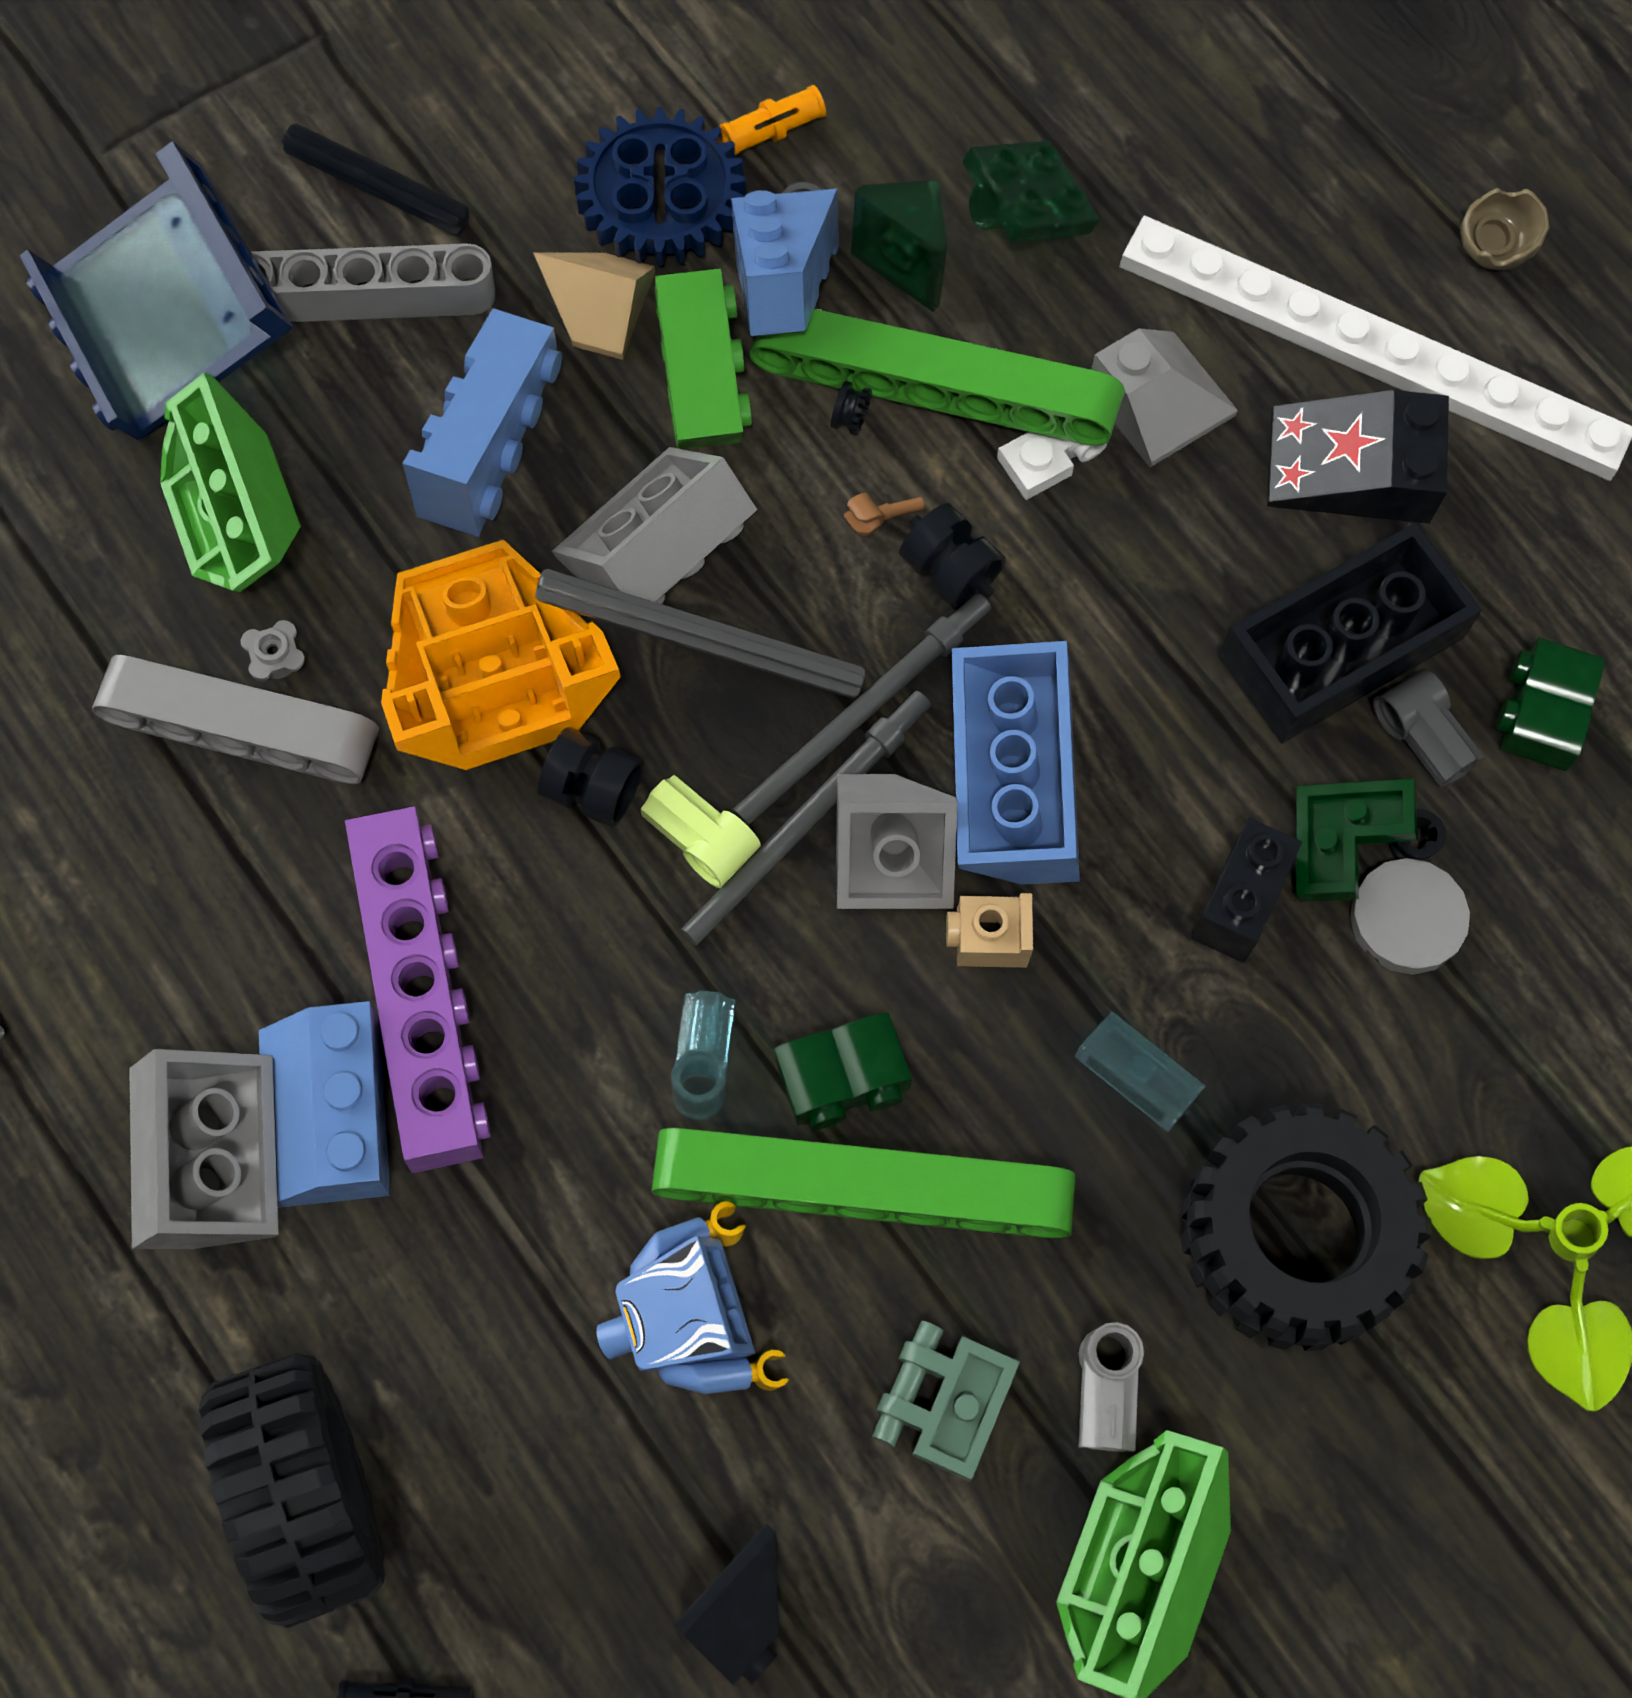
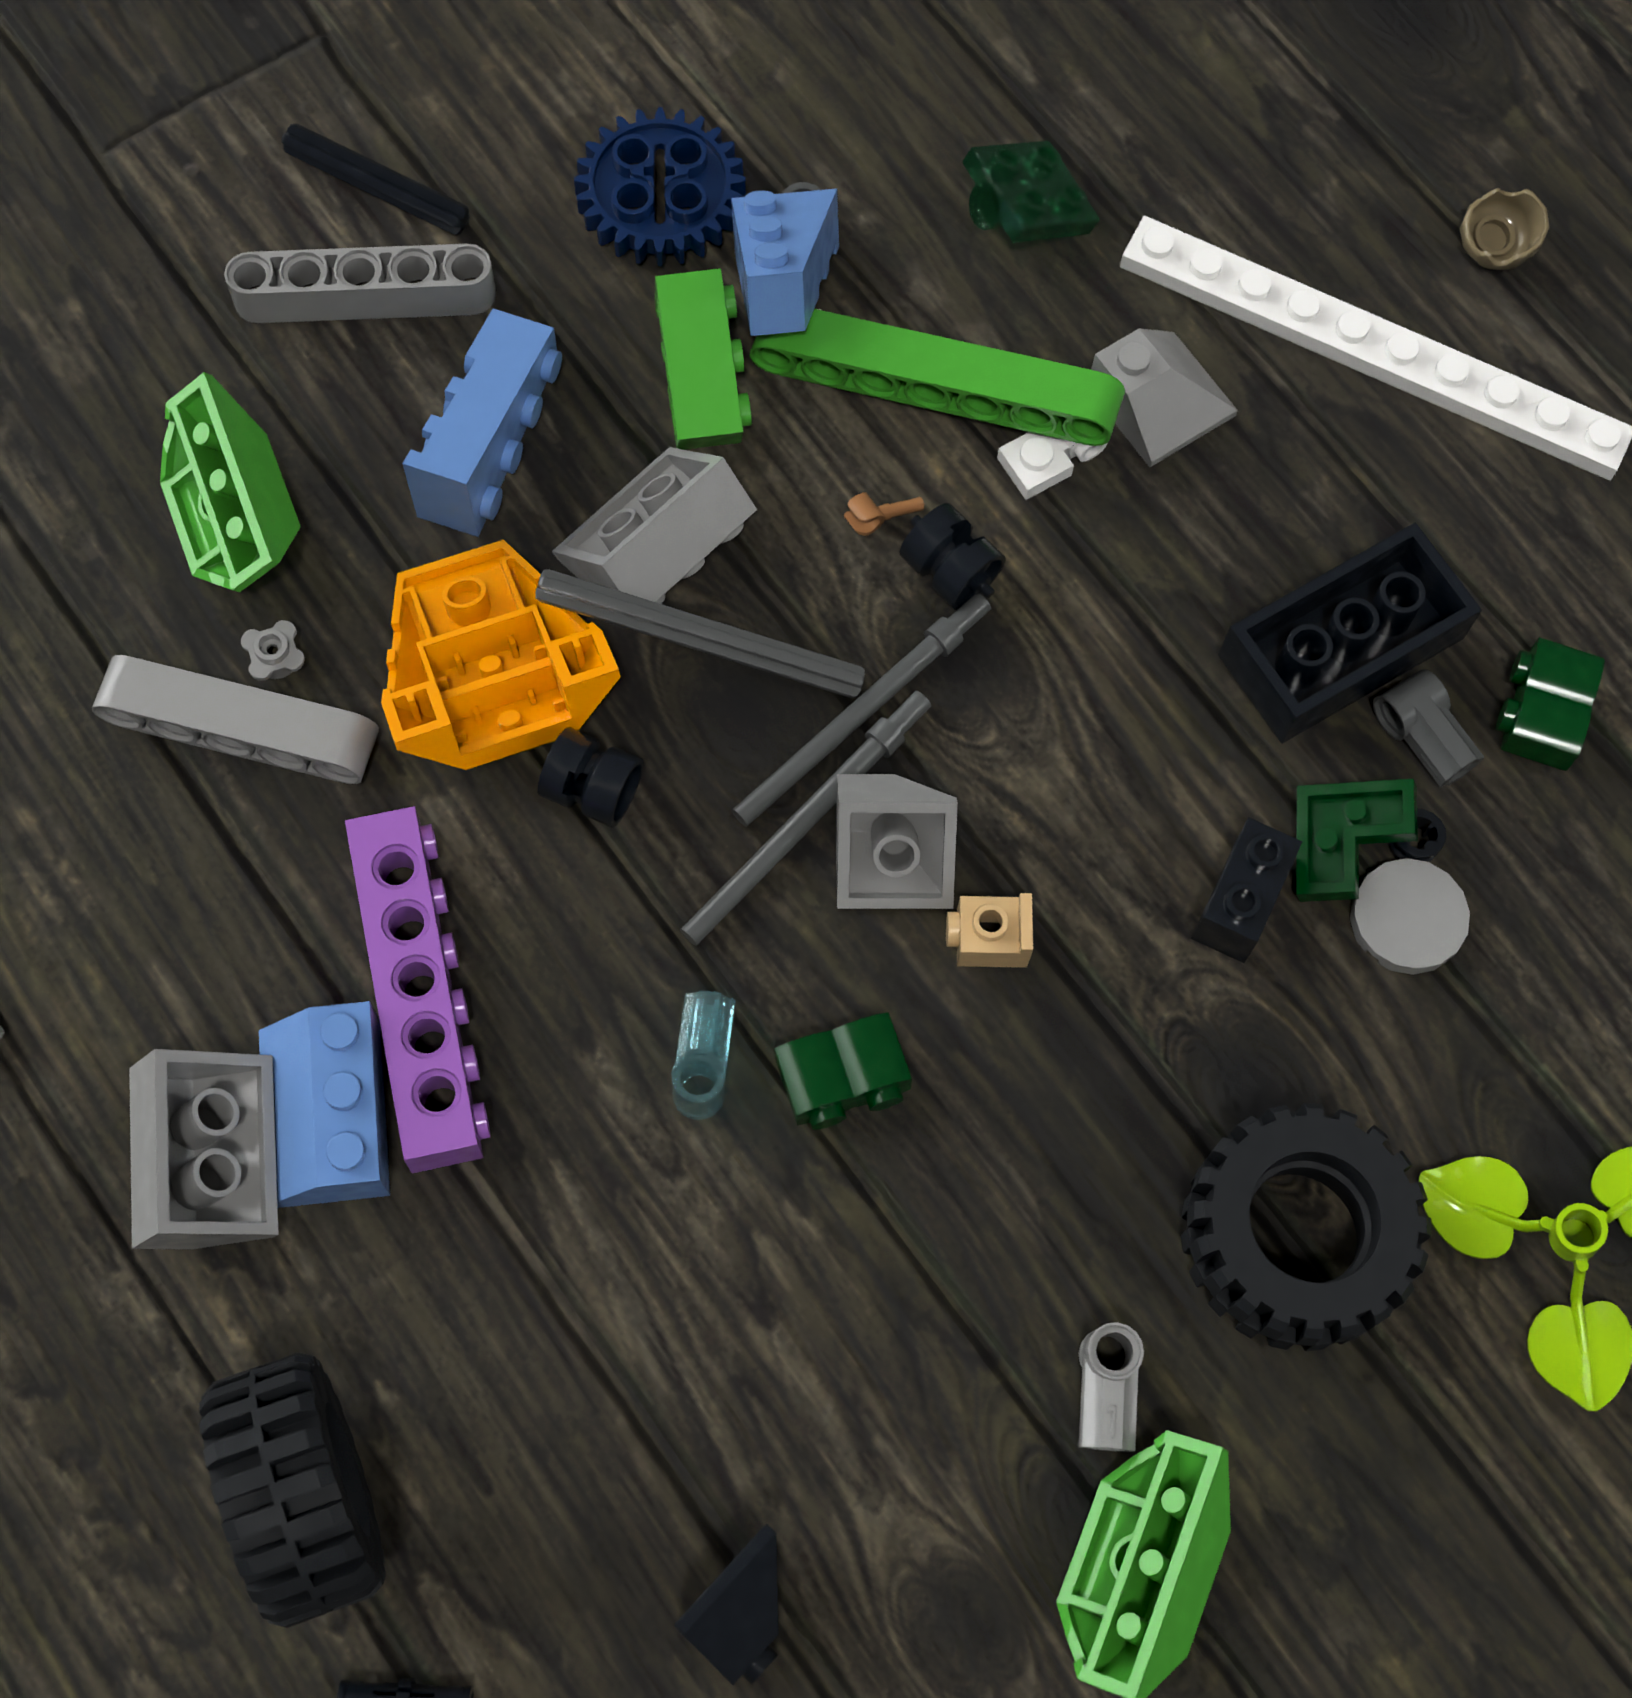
(158, 299): clear light blue panel -> none
(597, 297): tan slope -> none
(686, 1312): medium blue torso -> none
(711, 841): yellowish green piece -> none
(803, 108): light orange pin -> none
(850, 407): black bush -> none
(864, 1183): bright green beam -> none
(902, 236): clear green slope -> none
(964, 1407): sand green plate -> none
(1015, 762): medium blue slope -> none
(1139, 1071): clear light blue slope -> none
(1361, 455): black slope -> none

